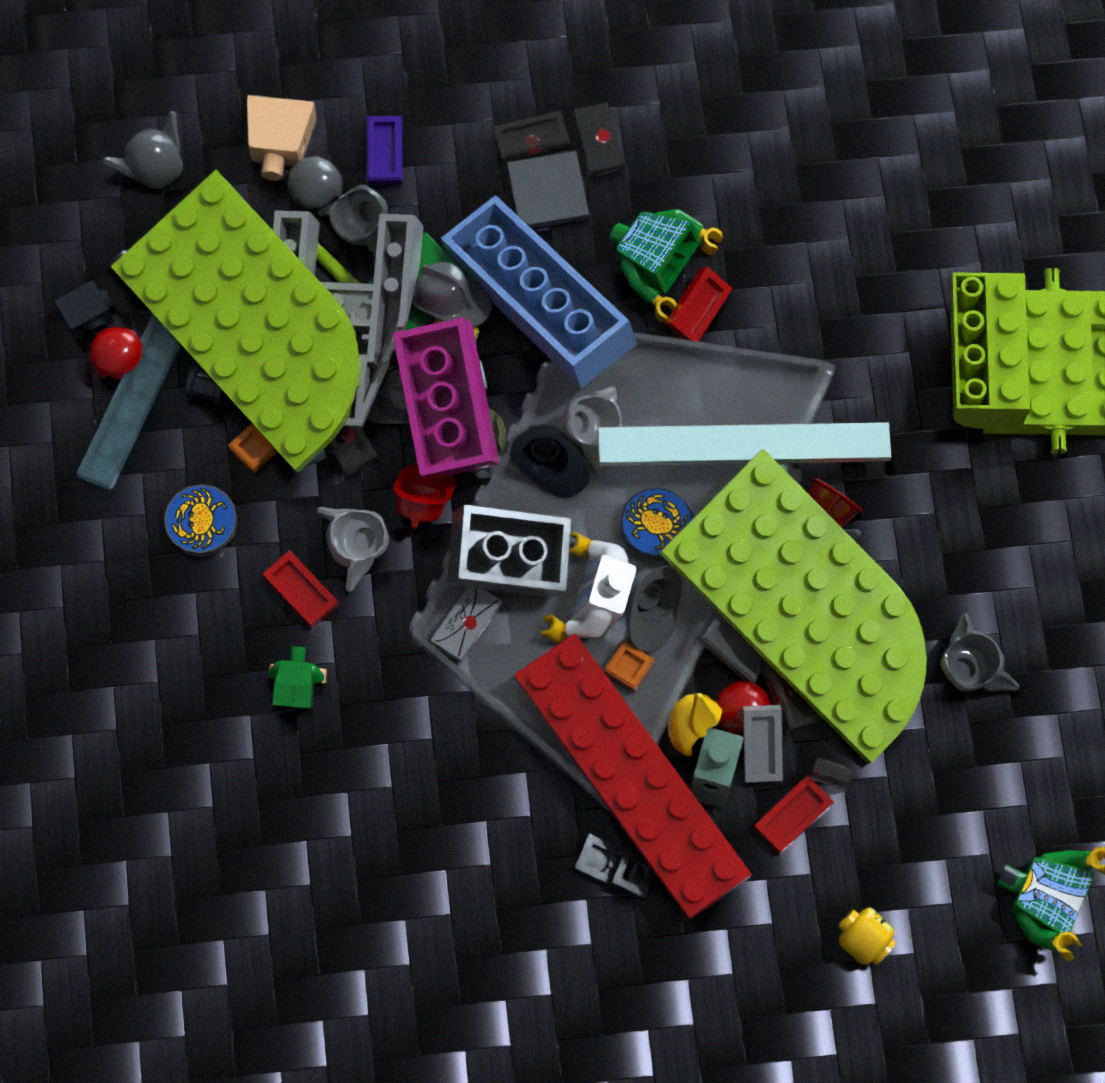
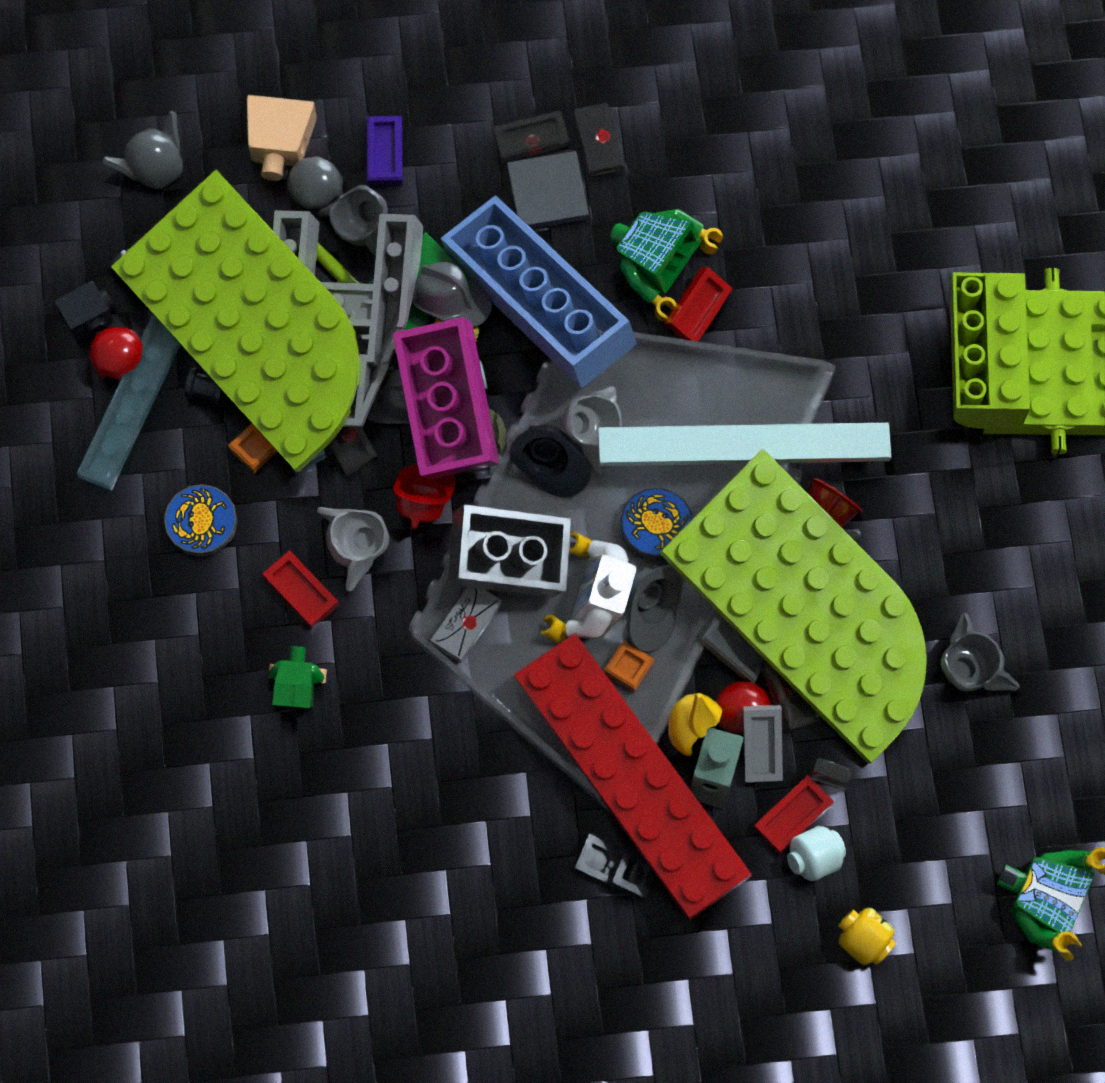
(816, 853): none -> light aqua head

